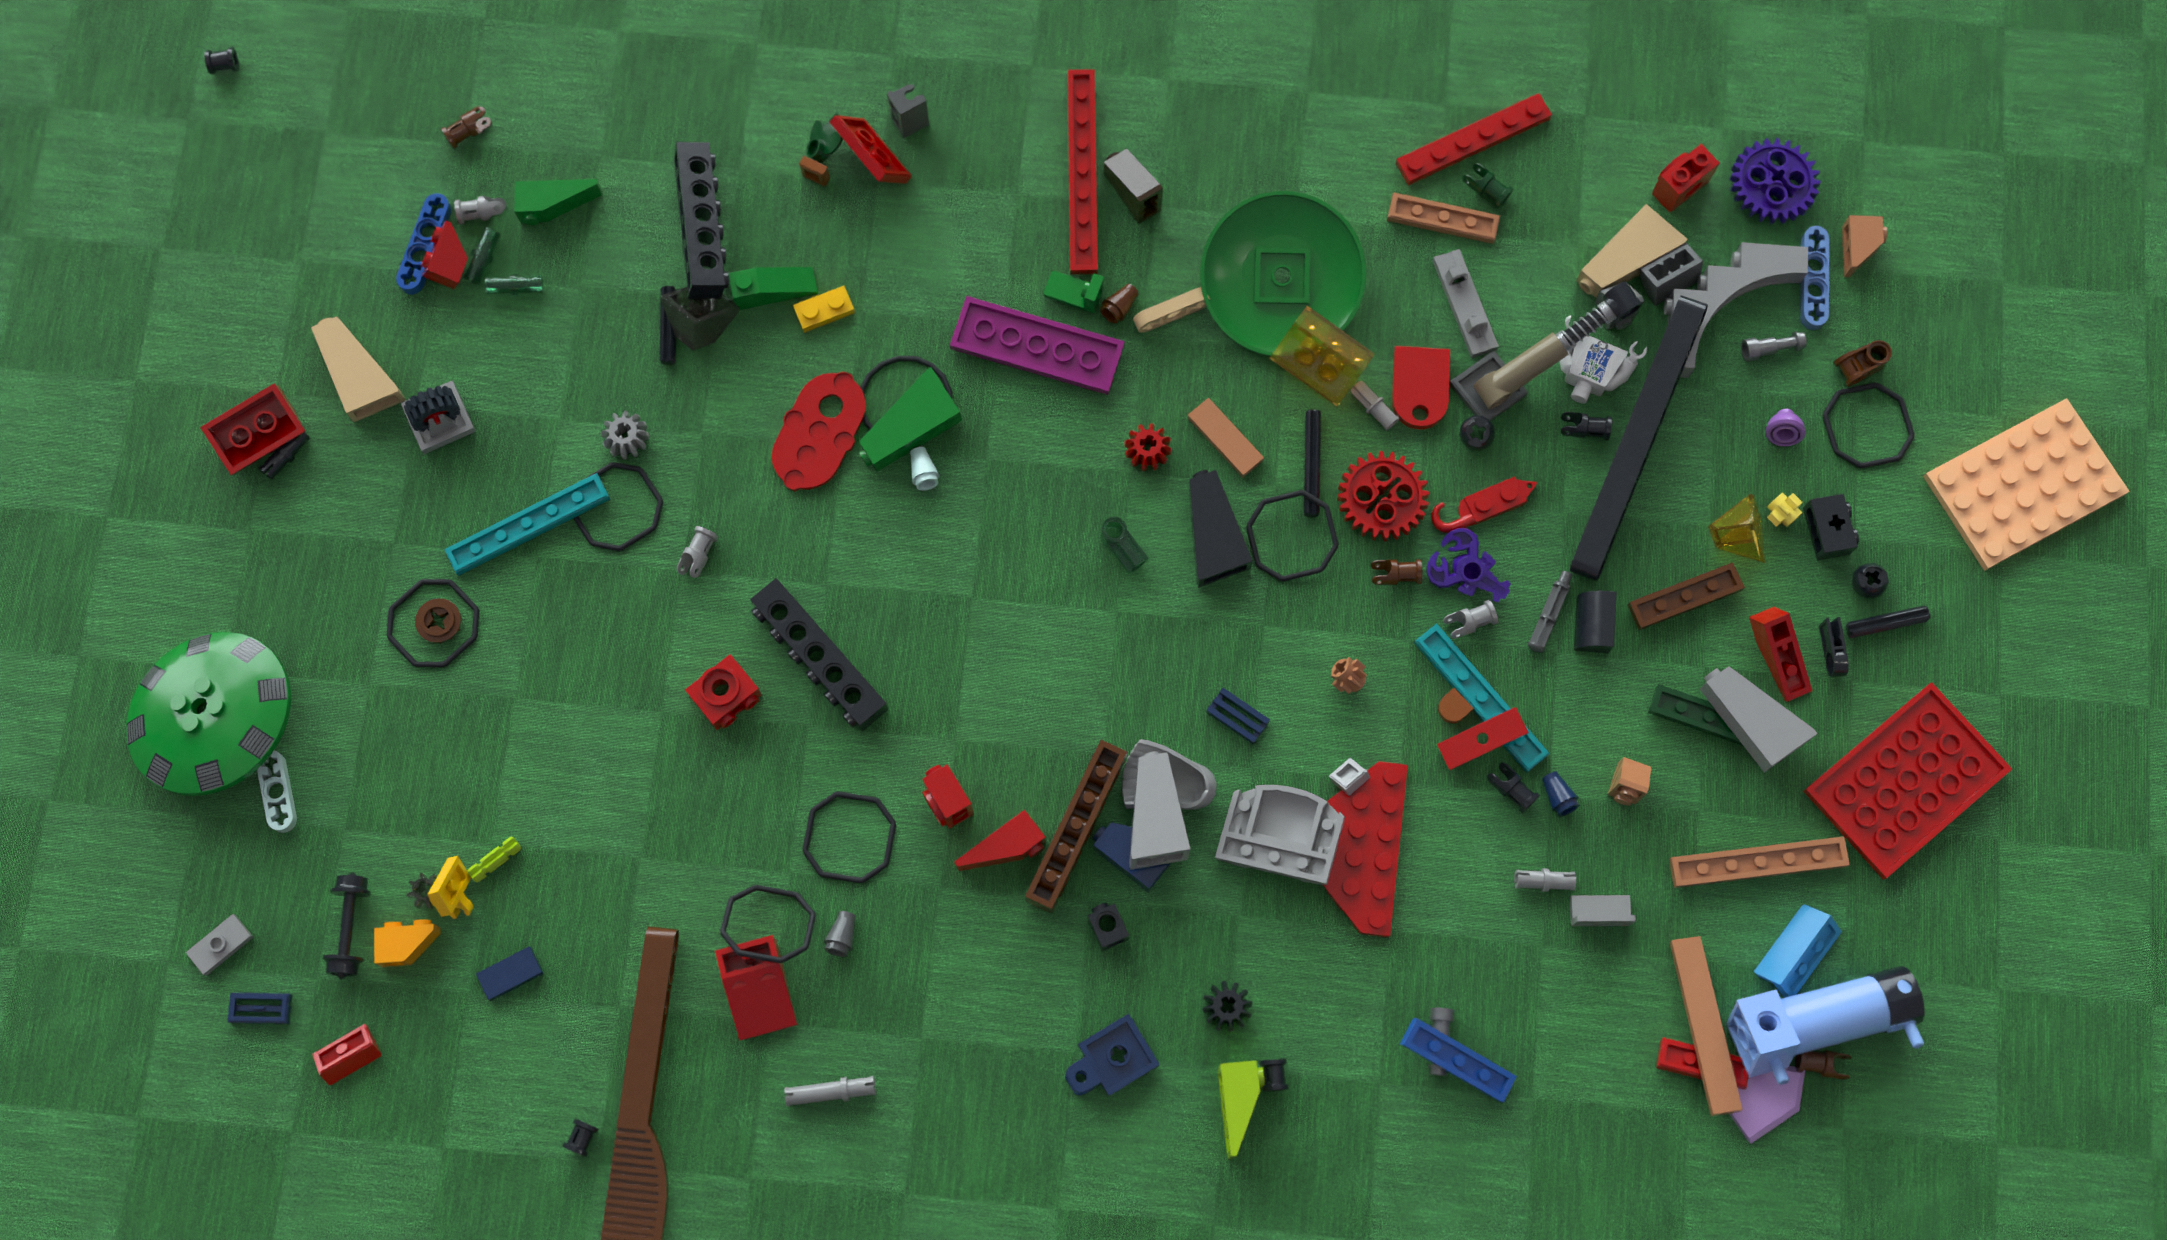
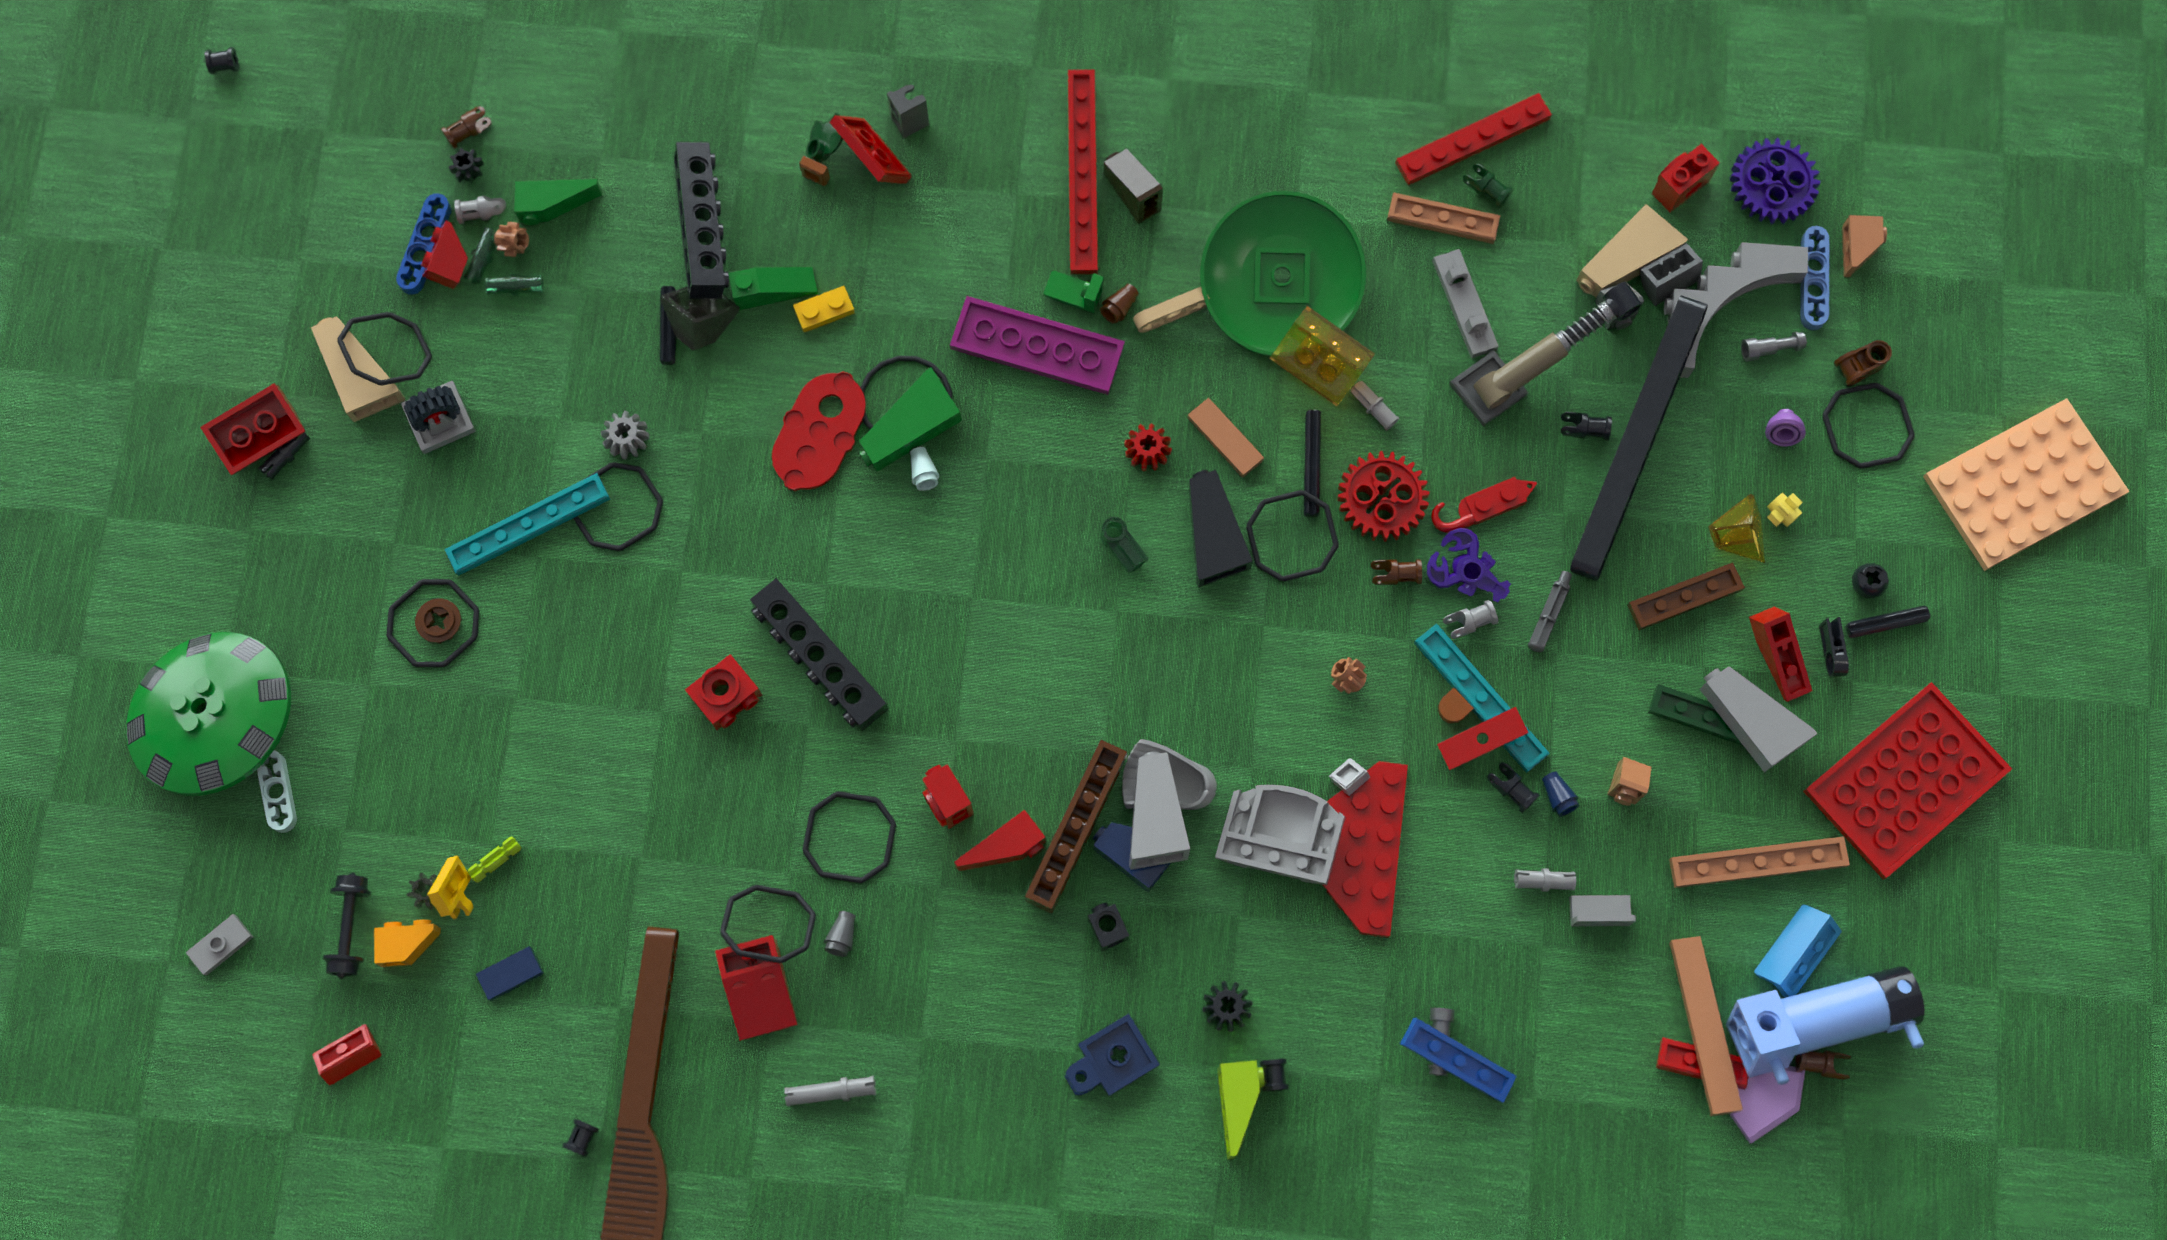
(284, 1009): dark blue tile -> none
(379, 316): none -> black piece
(466, 165): none -> black gear
(511, 239): none -> nougat gear
(697, 552): light grey piece -> none
(1211, 710): dark blue tile -> none
(1420, 383): red tile -> none
(1480, 422): black piece -> none
(1595, 621): black brick -> none
(1597, 367): white torso -> none
(1825, 539): black brick -> none

